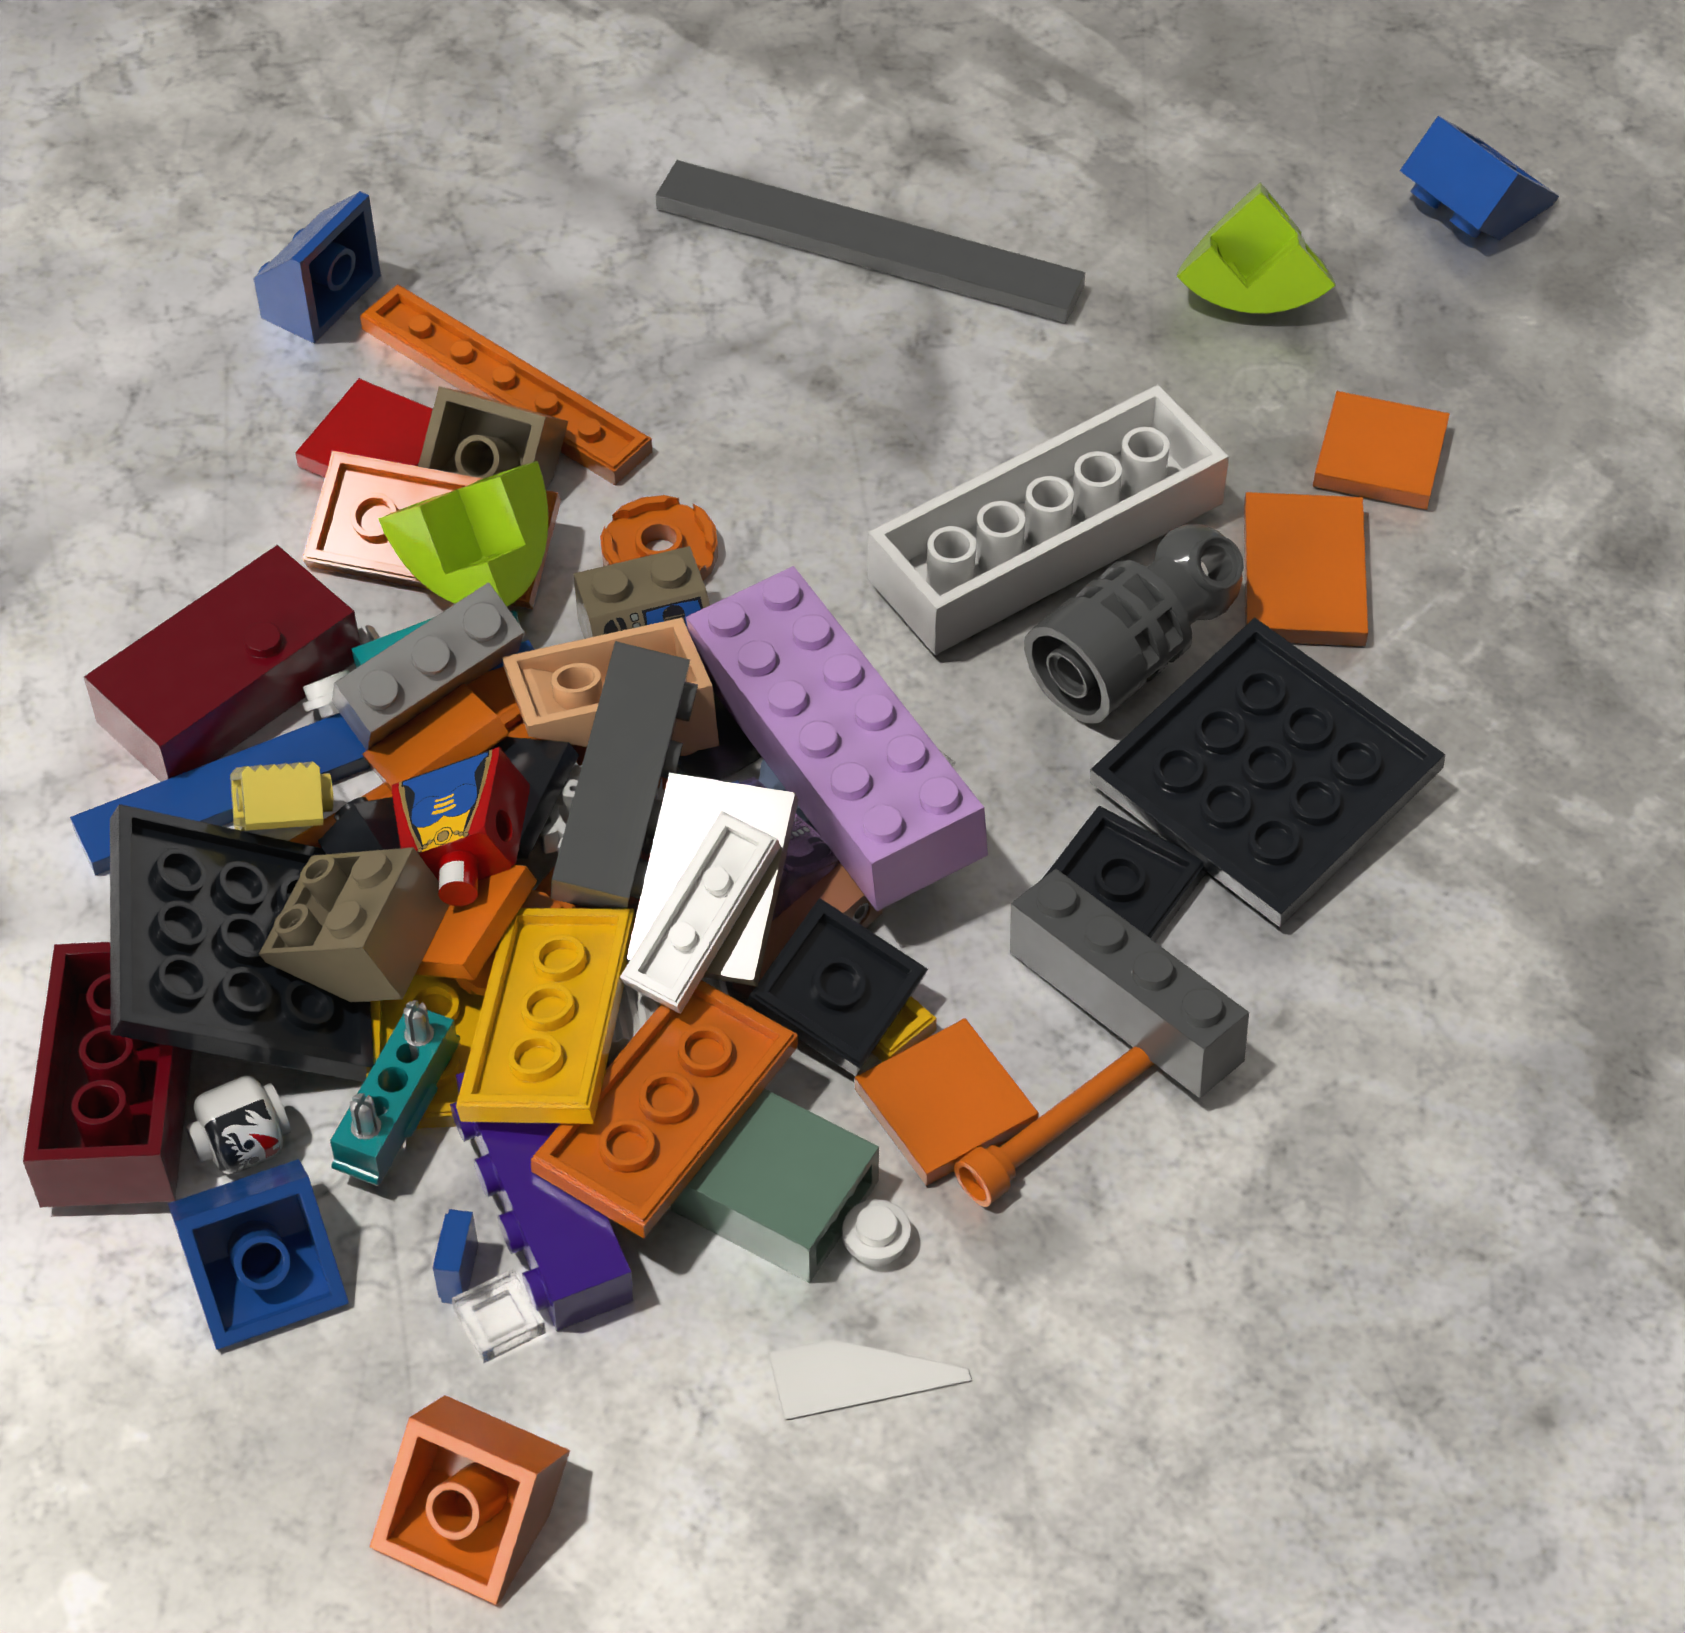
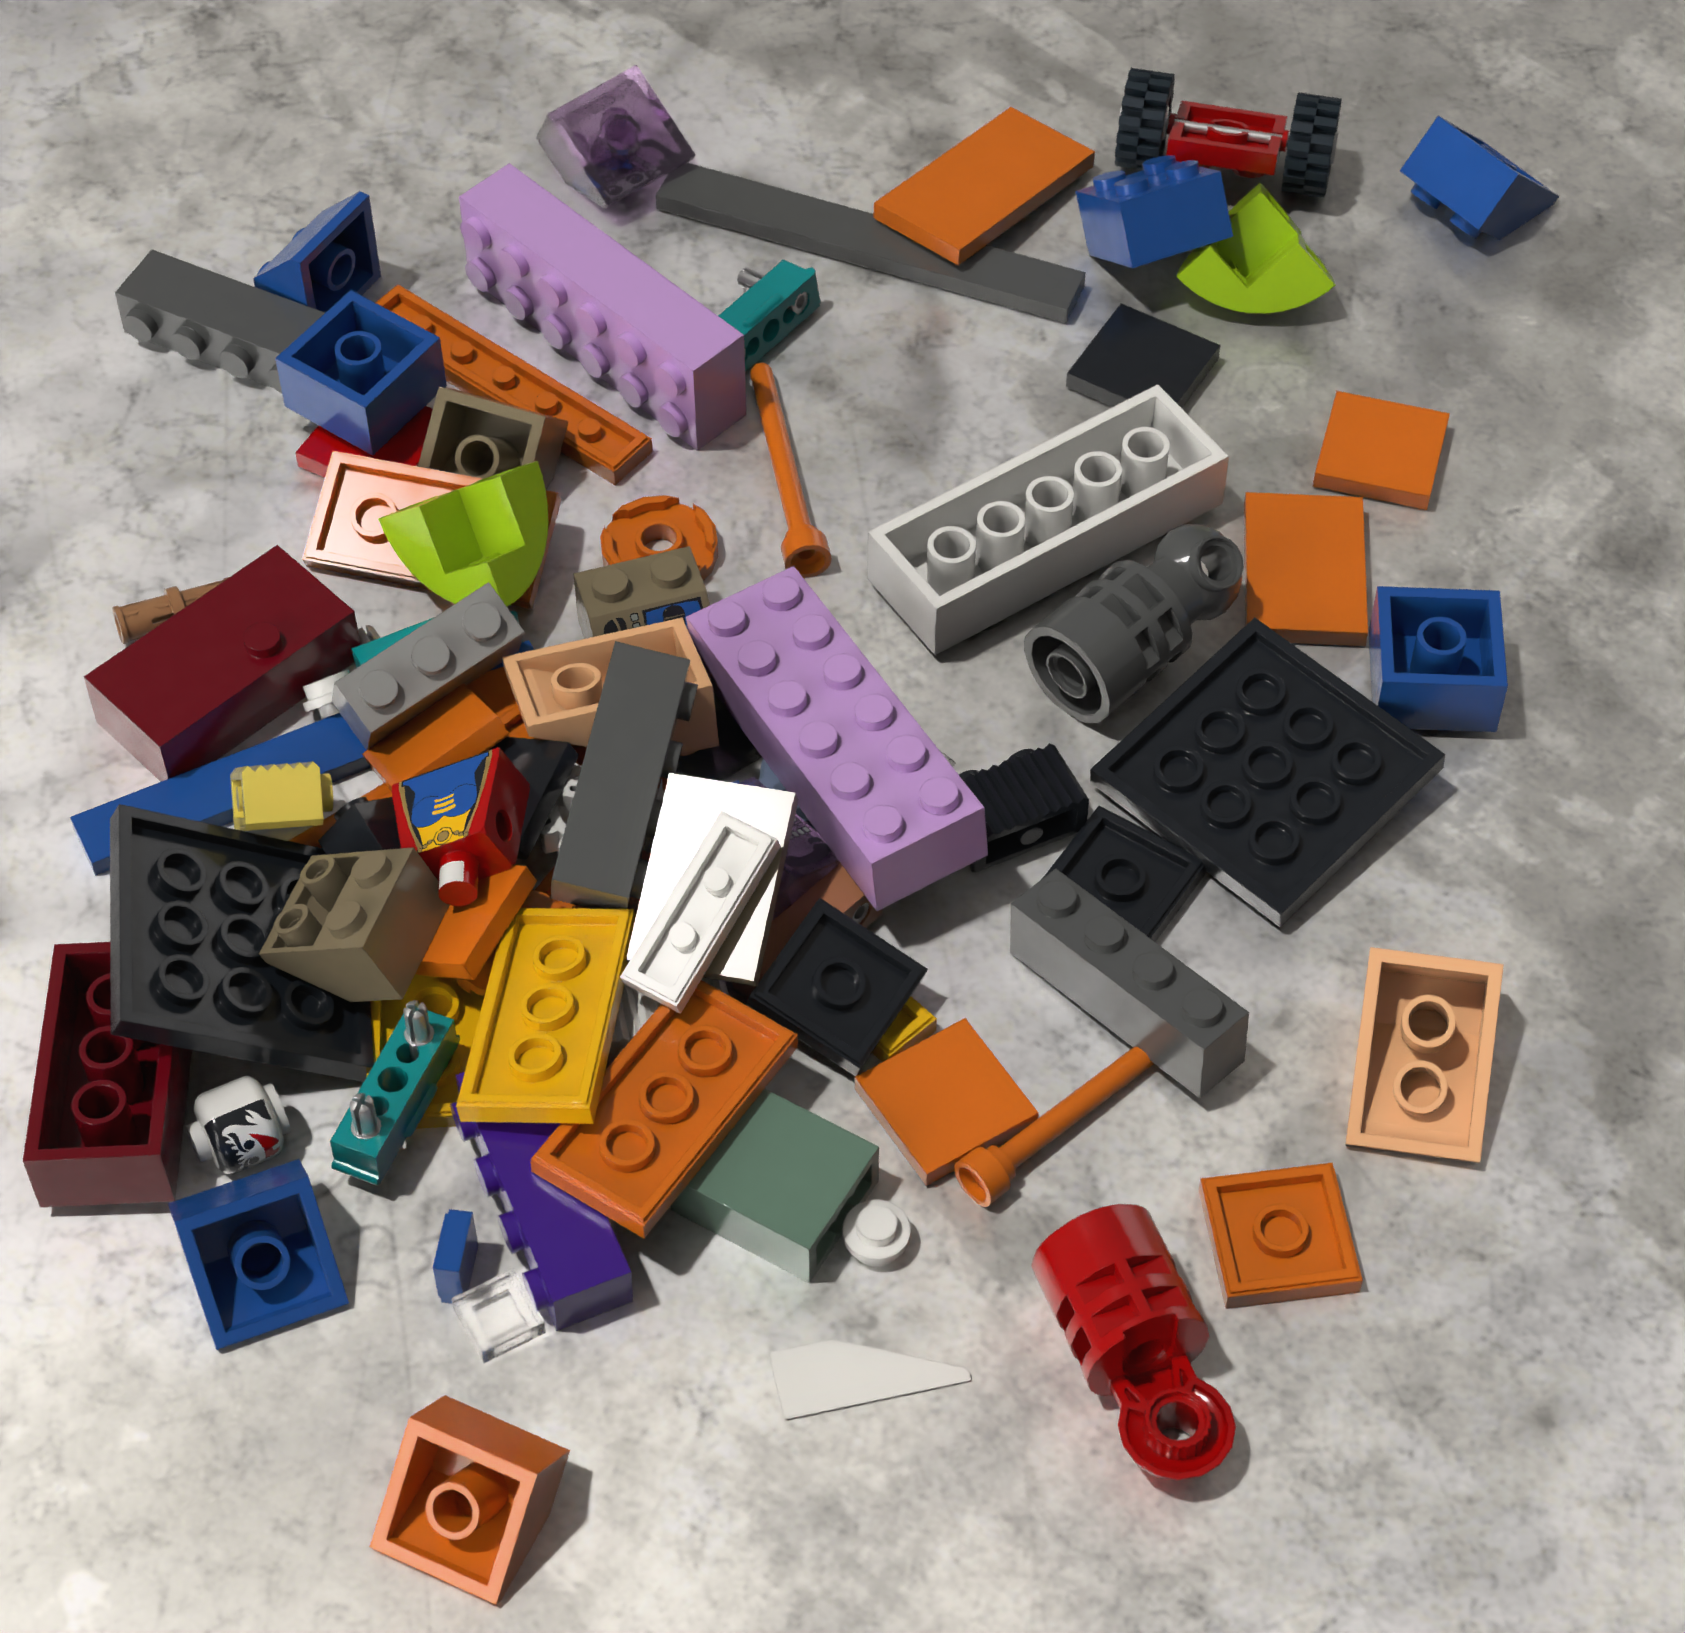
(143, 616): none -> medium nougat pin
(211, 317): none -> dark grey brick
(361, 372): none -> blue brick
(604, 306): none -> lavender brick
(614, 139): none -> clear purple slope
(771, 306): none -> teal piece
(803, 543): none -> orange piece
(983, 185): none -> orange tile
(1027, 803): none -> black brick
(1136, 1337): none -> red cylinder
(1138, 353): none -> black tile
(1153, 211): none -> blue brick
(1228, 136): none -> plate
(1279, 1235): none -> orange tile
(1424, 1055): none -> light nougat slope
(1438, 657): none -> blue brick

